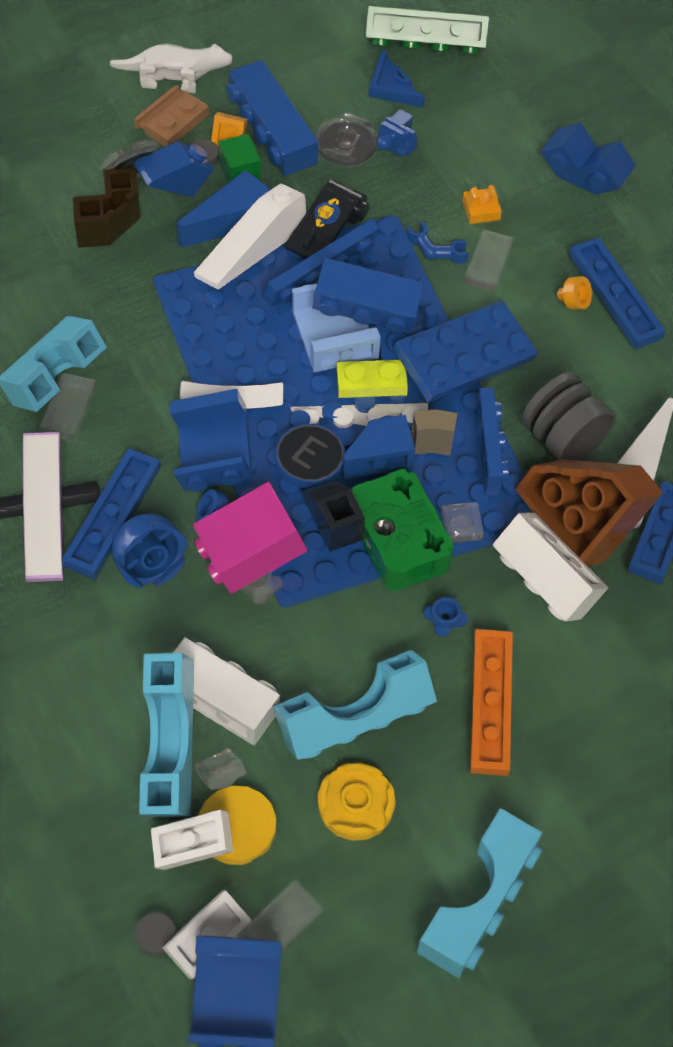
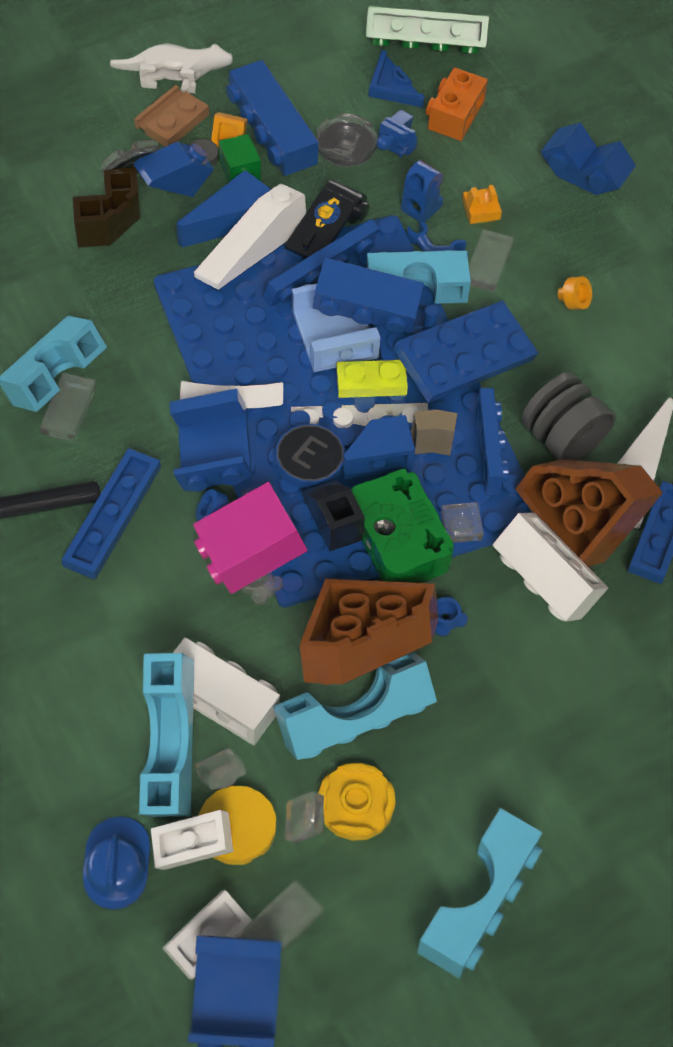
(42, 507): white slope -> none
(116, 863): none -> blue piece
(148, 550): blue cylinder -> none
(153, 933): dark grey tile -> none
(304, 817): none -> clear plate
(365, 627): none -> dark orange brick
(422, 187): none -> blue leg
(441, 271): none -> medium azure arch
(456, 103): none -> orange brick
(491, 703): orange plate -> none
(617, 293): blue plate -> none

